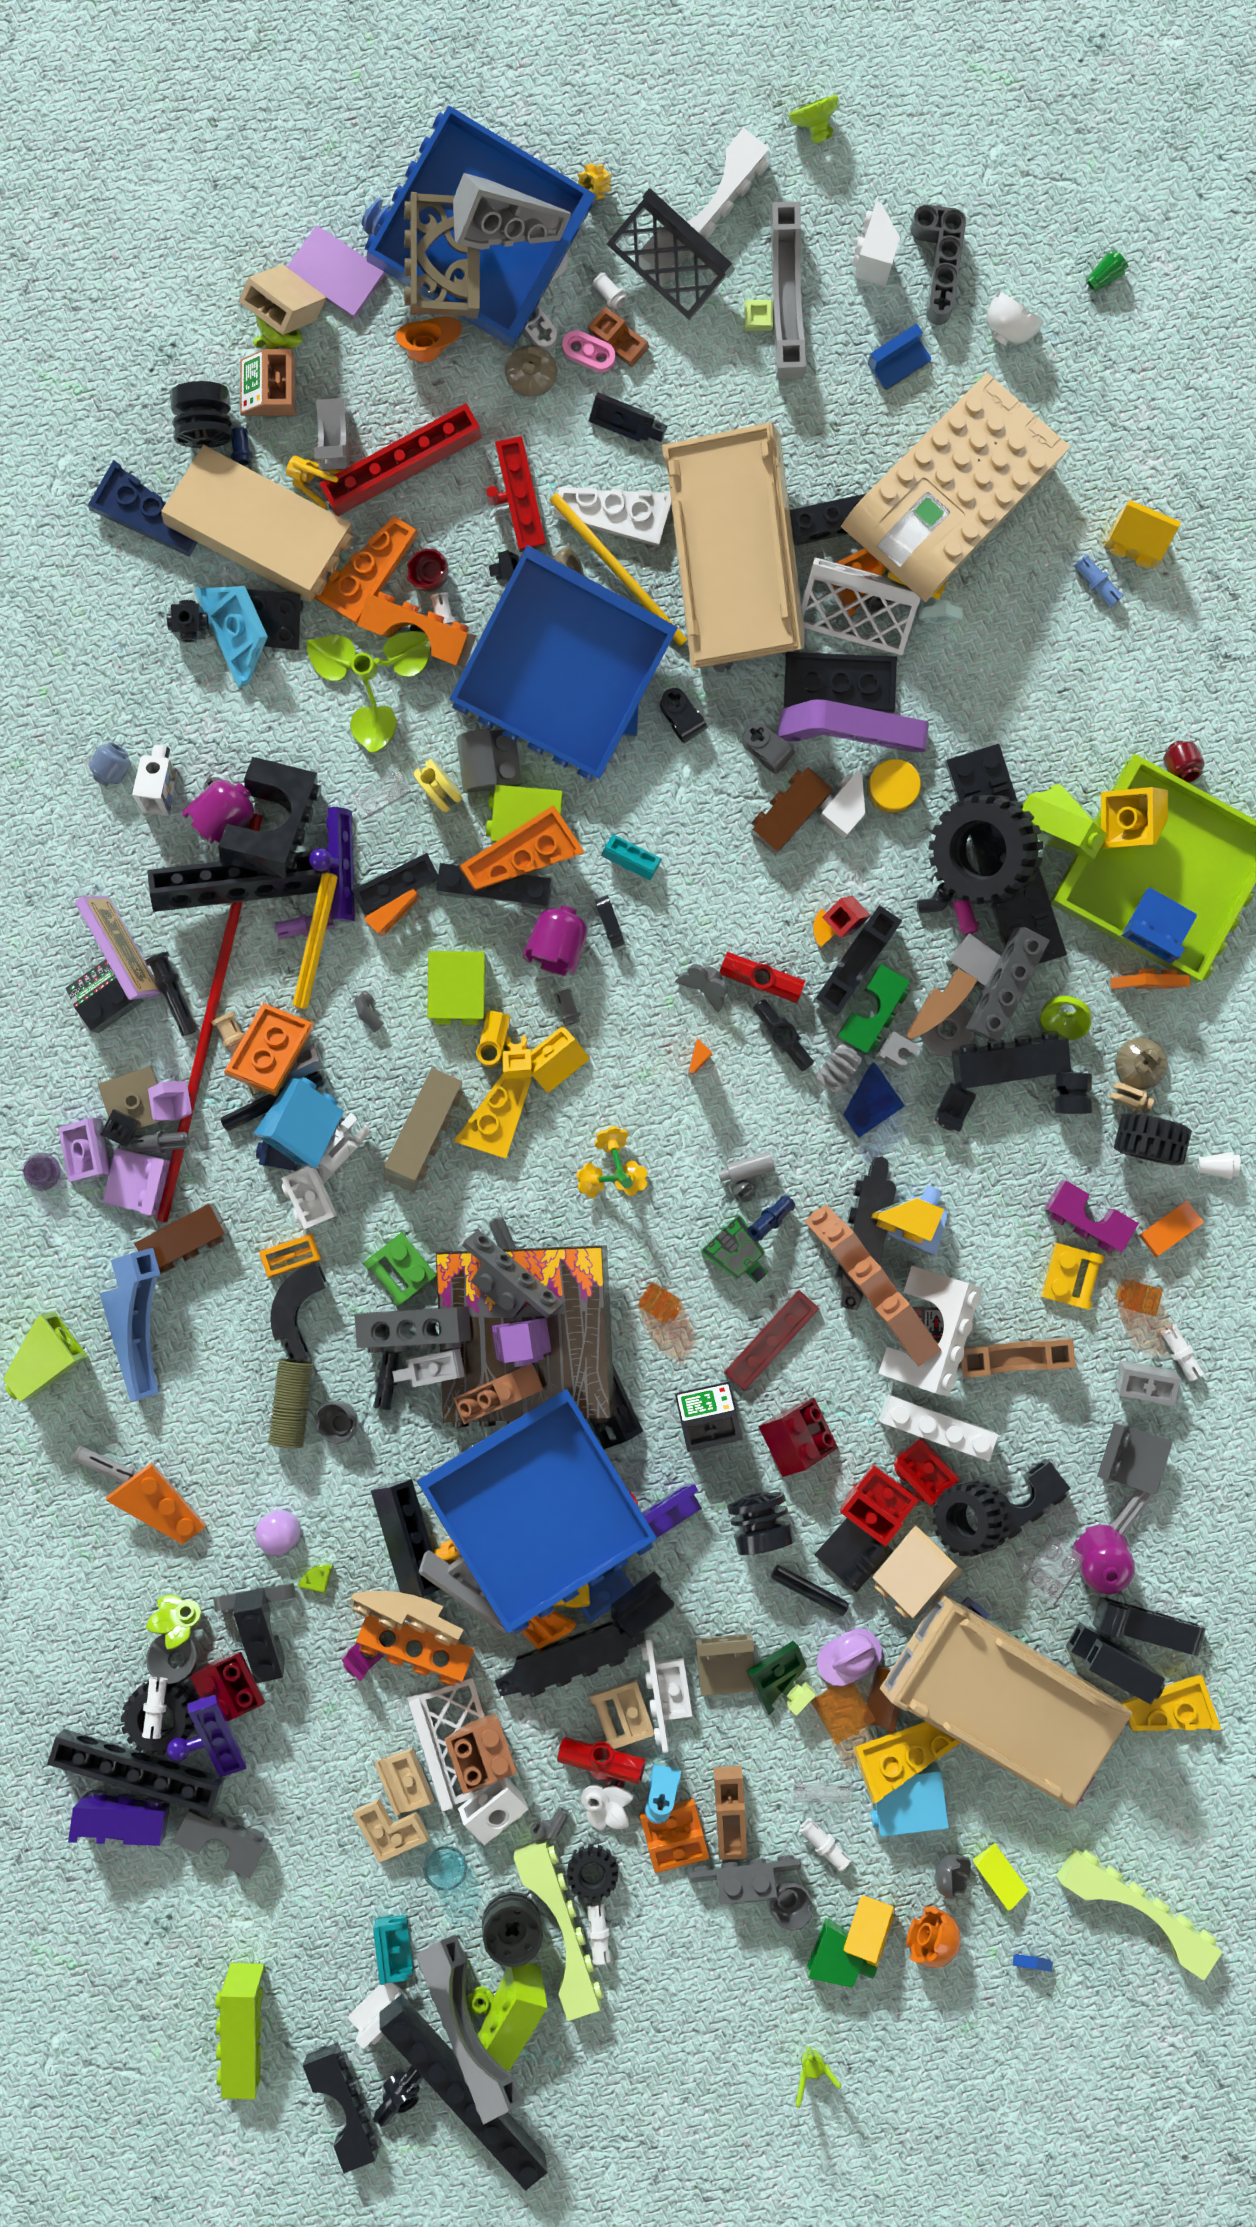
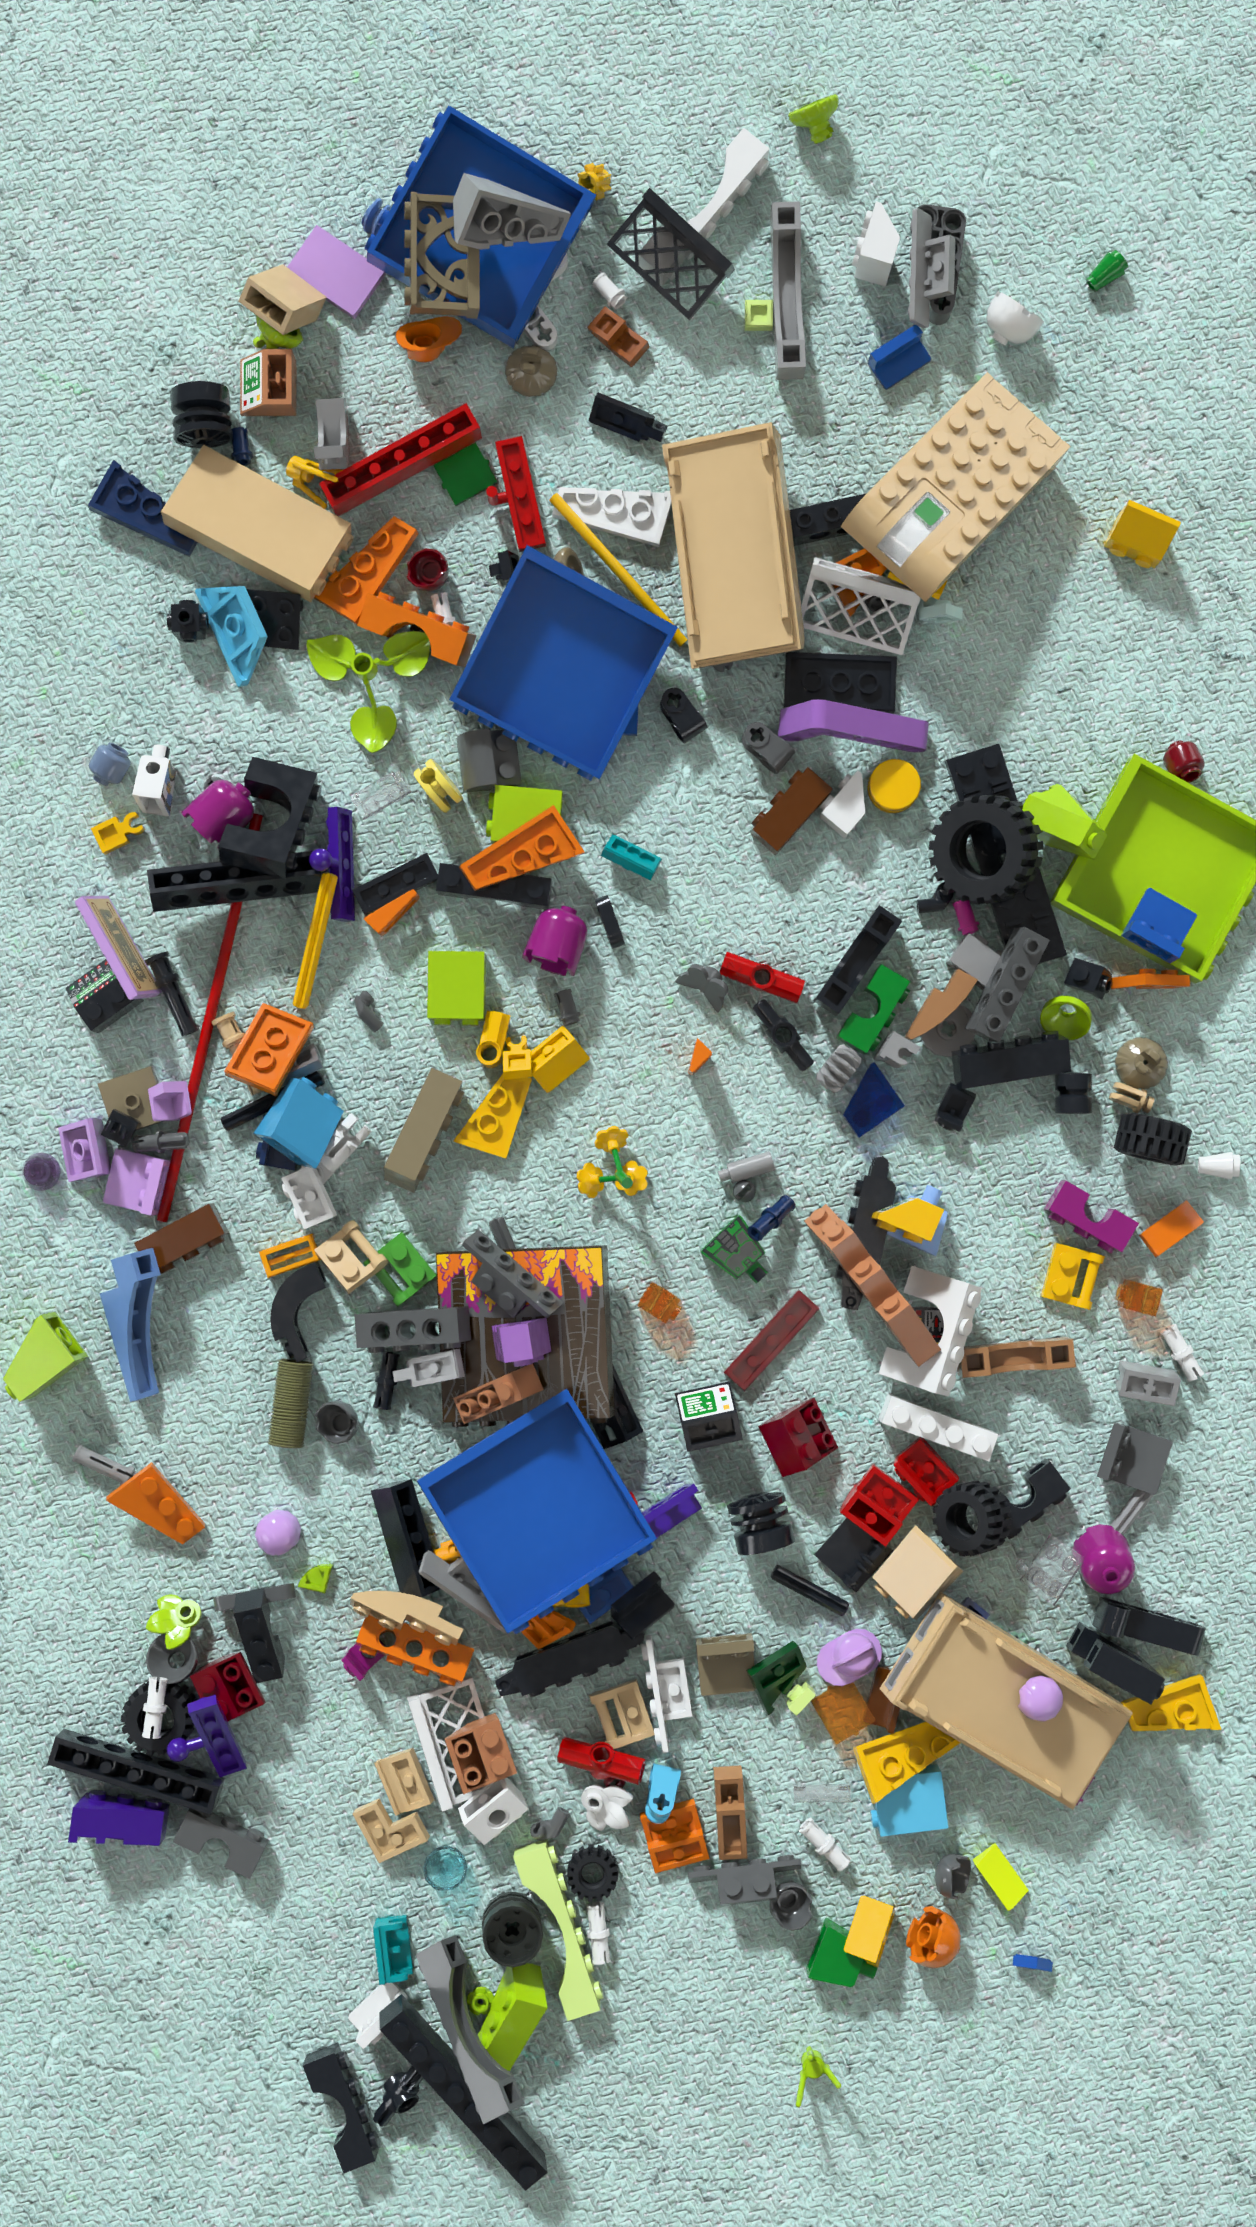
(113, 834): none -> yellow plate
(239, 2031): lime wedge -> none
(297, 926): medium lavender pin -> none
(344, 1263): none -> tan plate
(465, 474): none -> green piece
(590, 349): bright pink plate -> none
(821, 930): light orange tile -> none
(846, 916): red brick -> none
(930, 267): none -> light grey bracket
(1040, 1698): none -> lavender hair
(1089, 978): none -> black bracket
(1092, 1881): yellowish green arch -> none
(1098, 580): medium blue pin -> none
(1133, 816): yellow slope -> none

